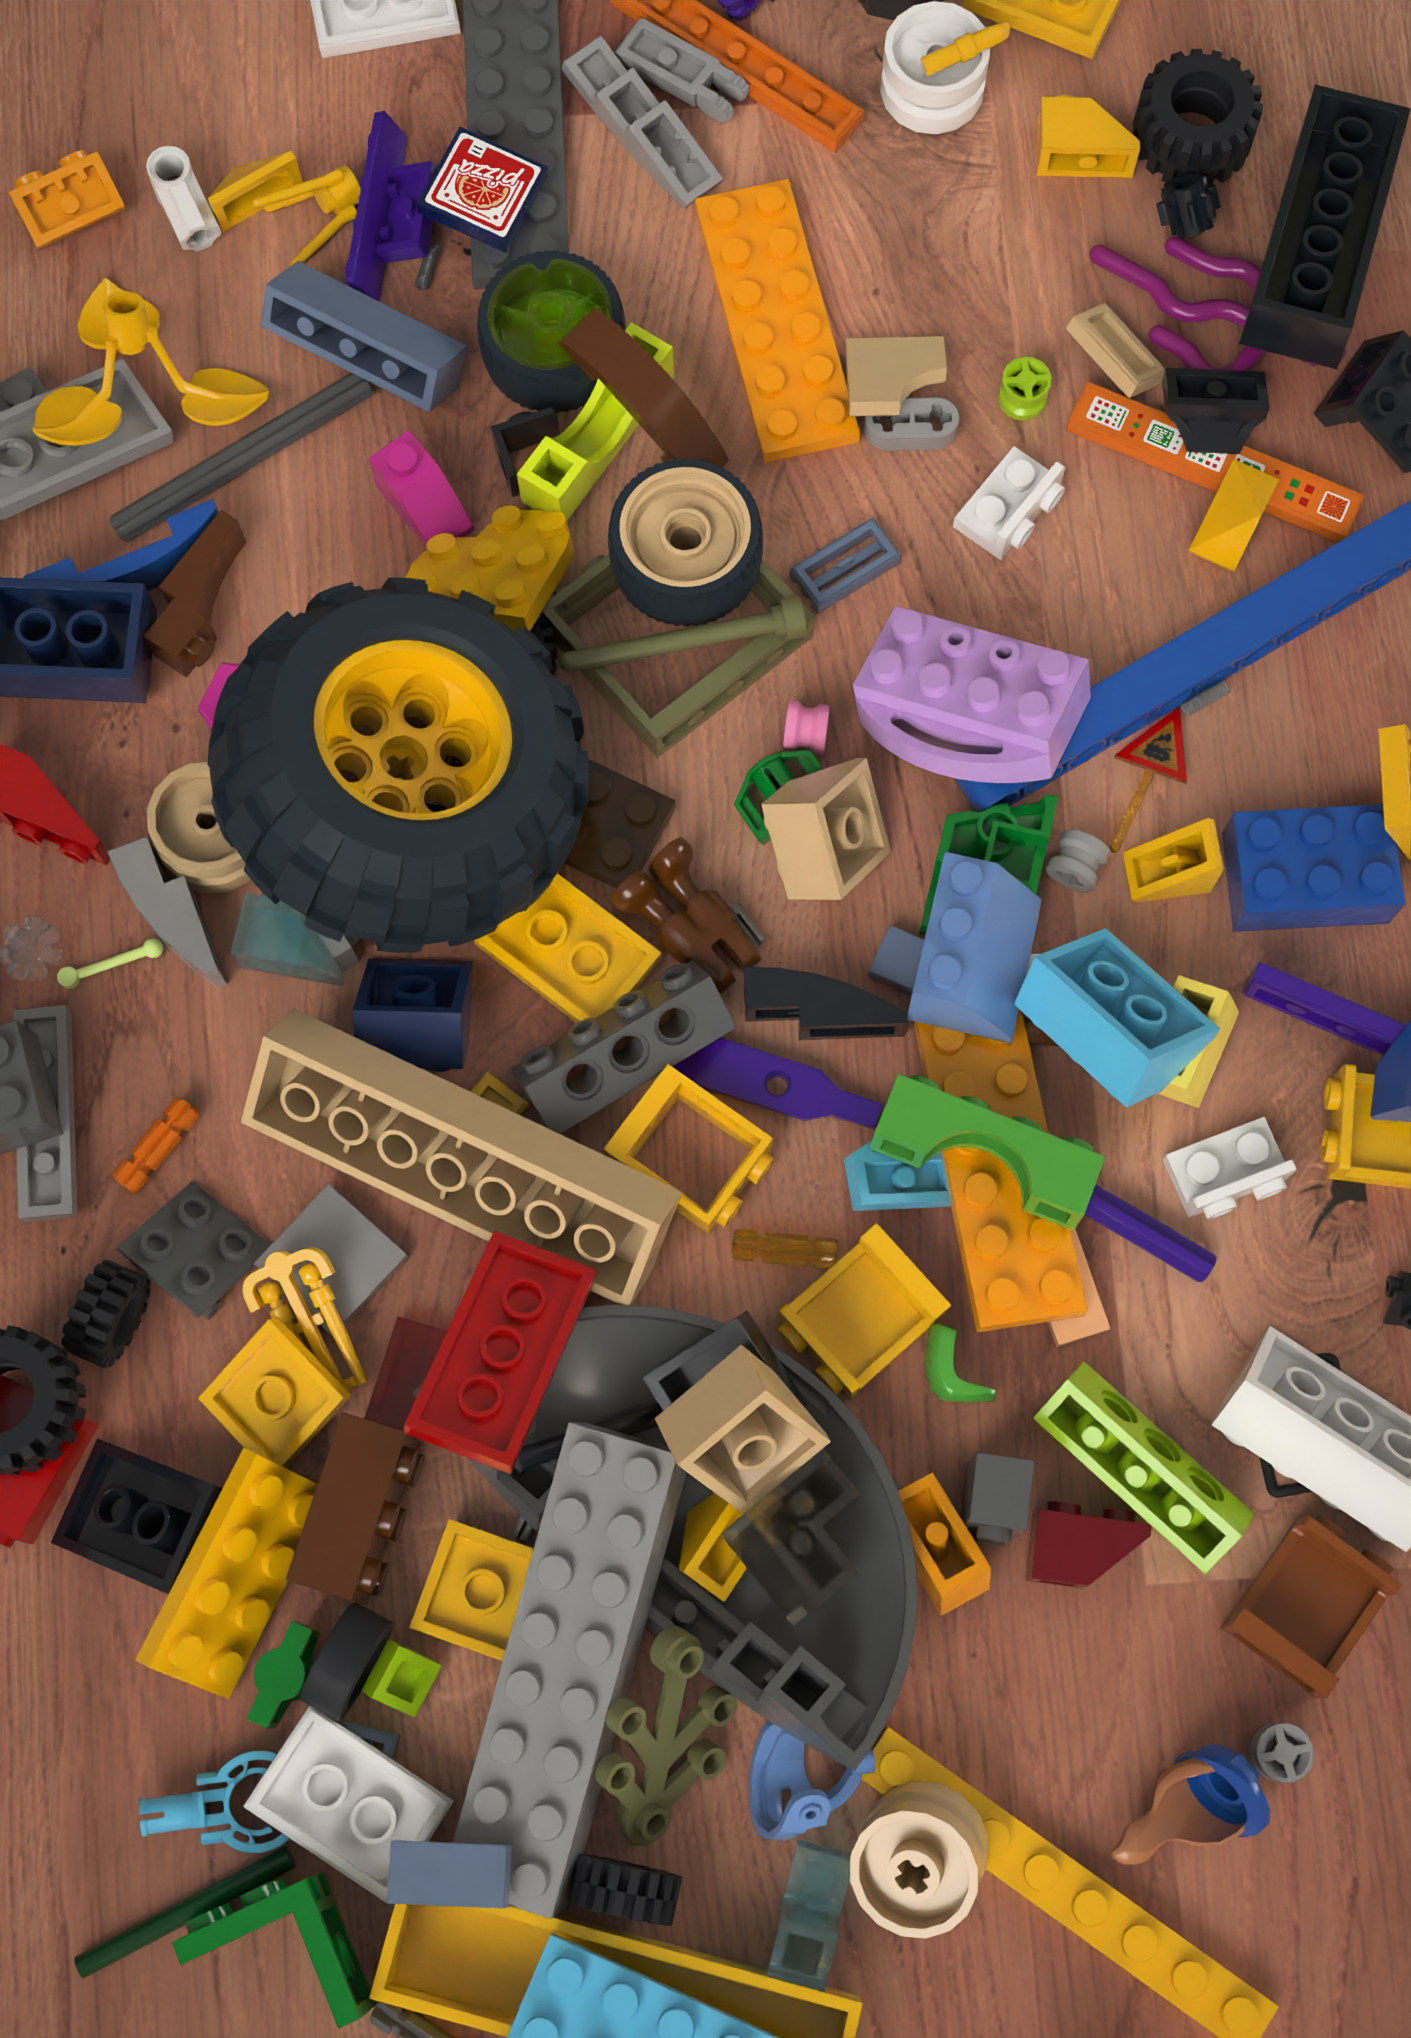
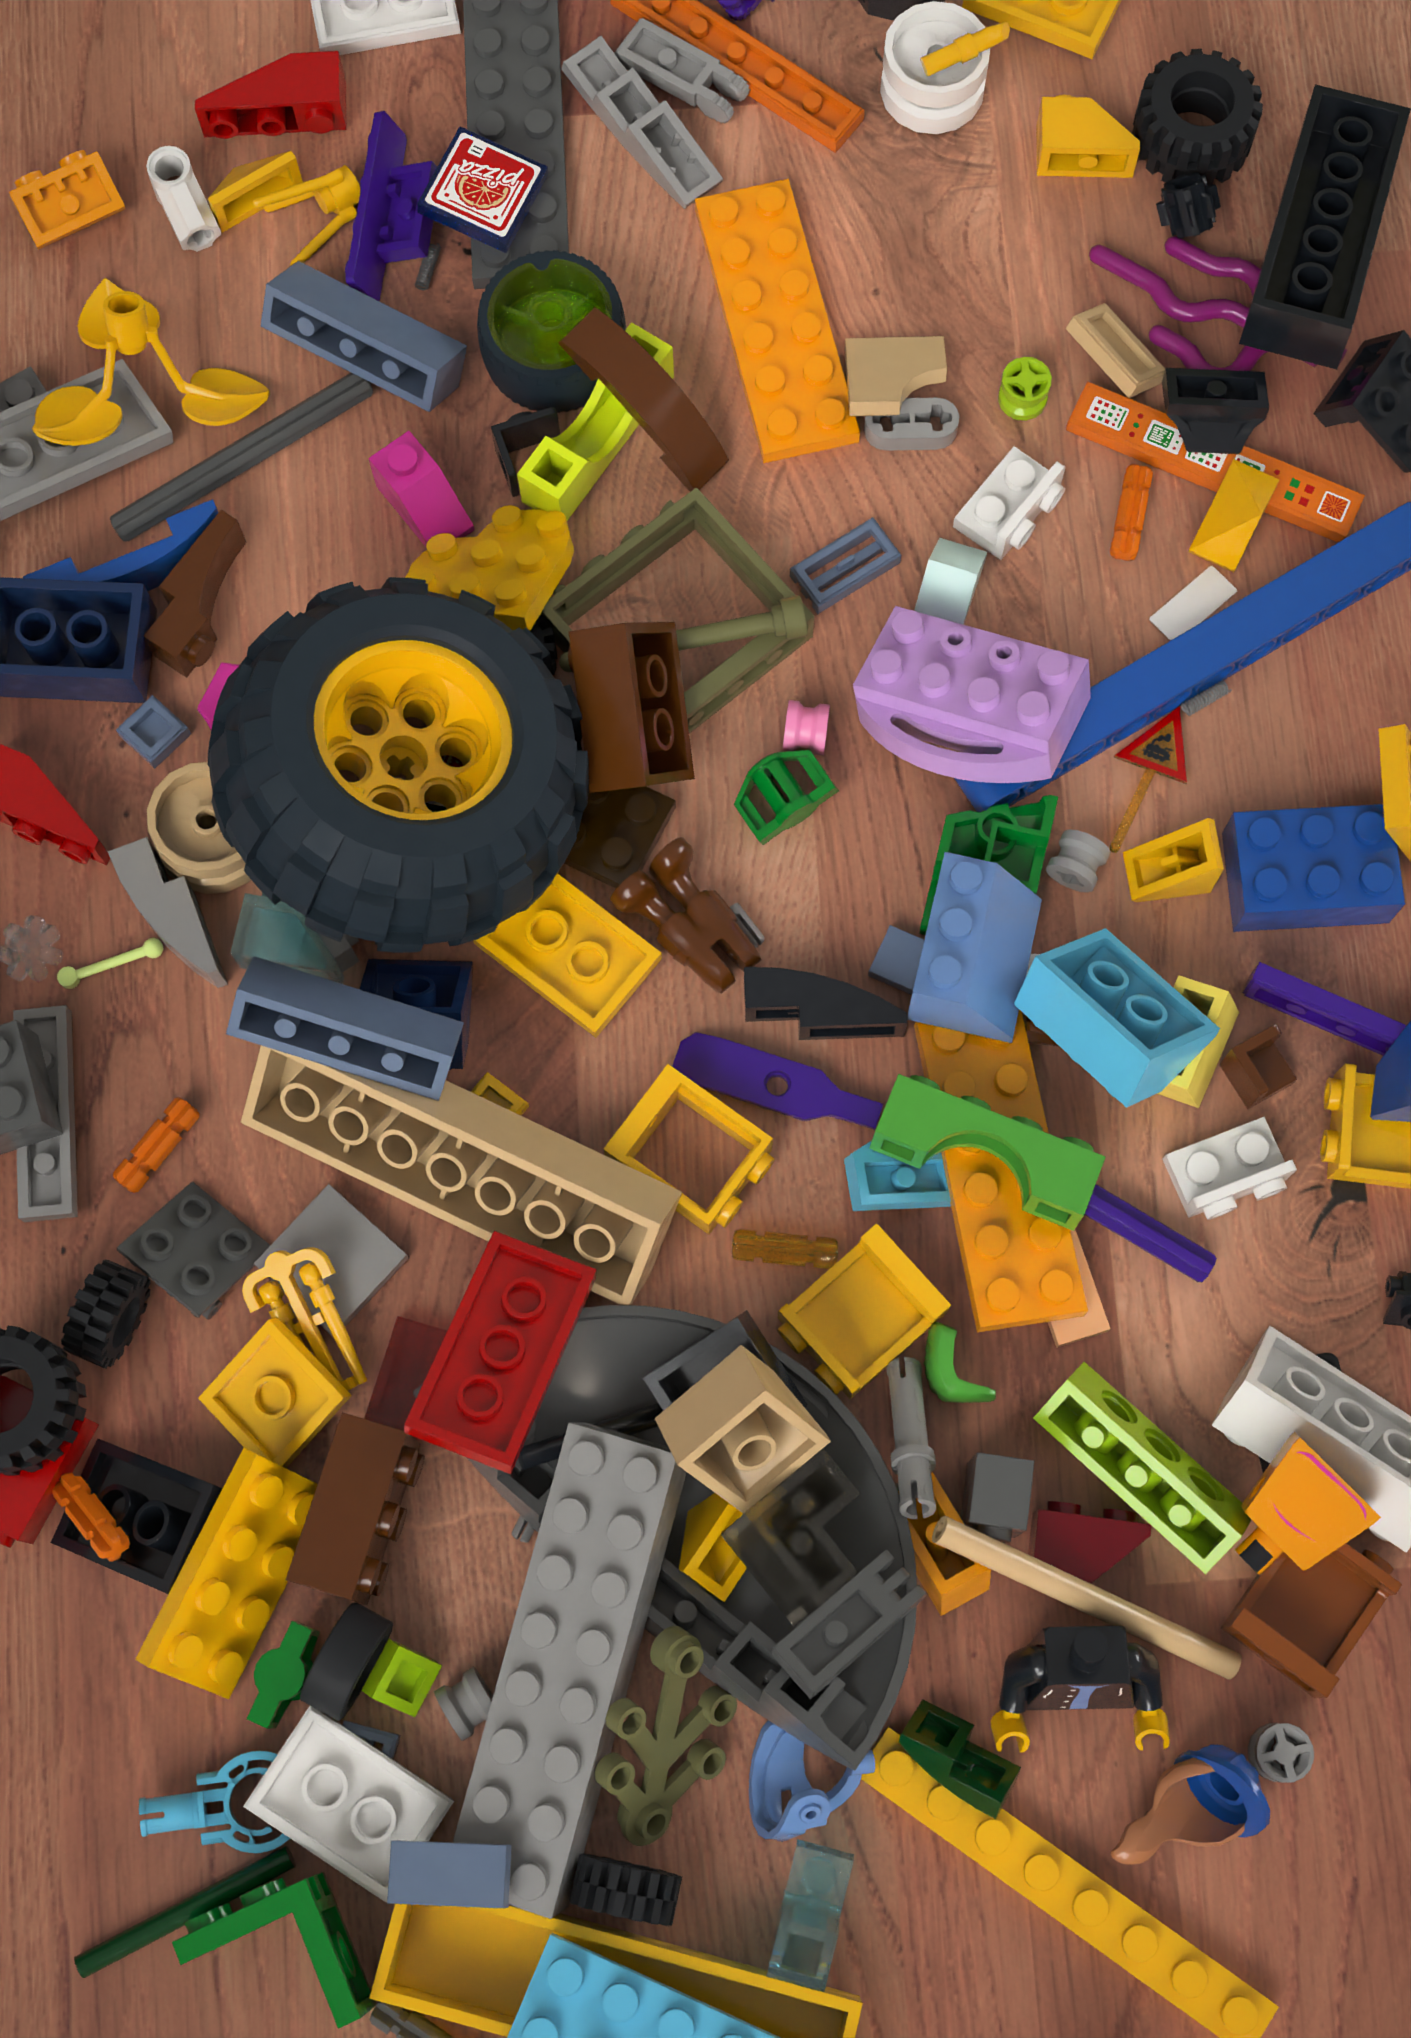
(91, 1517): none -> orange axle
(153, 731): none -> sand blue tile
(283, 97): none -> red slope
(344, 1028): none -> sand blue brick
(465, 1703): none -> light grey wheel
(473, 1590): yellow plate -> none
(609, 1075): dark grey brick -> none
(631, 704): none -> reddish brown brick
(678, 507): wheel -> none
(826, 831): tan slope -> none
(846, 1625): none -> dark grey hinge
(912, 1456): none -> light grey pin
(919, 1860): tan wheel -> none
(943, 1750): none -> dark green slope
(950, 581): none -> light aqua slope
(1080, 1671): none -> black torso
(1086, 1597): none -> tan piece
(1131, 512): none -> orange axle
(1193, 603): none -> white sticker
(1258, 1068): none -> reddish brown panel
(1301, 1510): none -> light orange torso

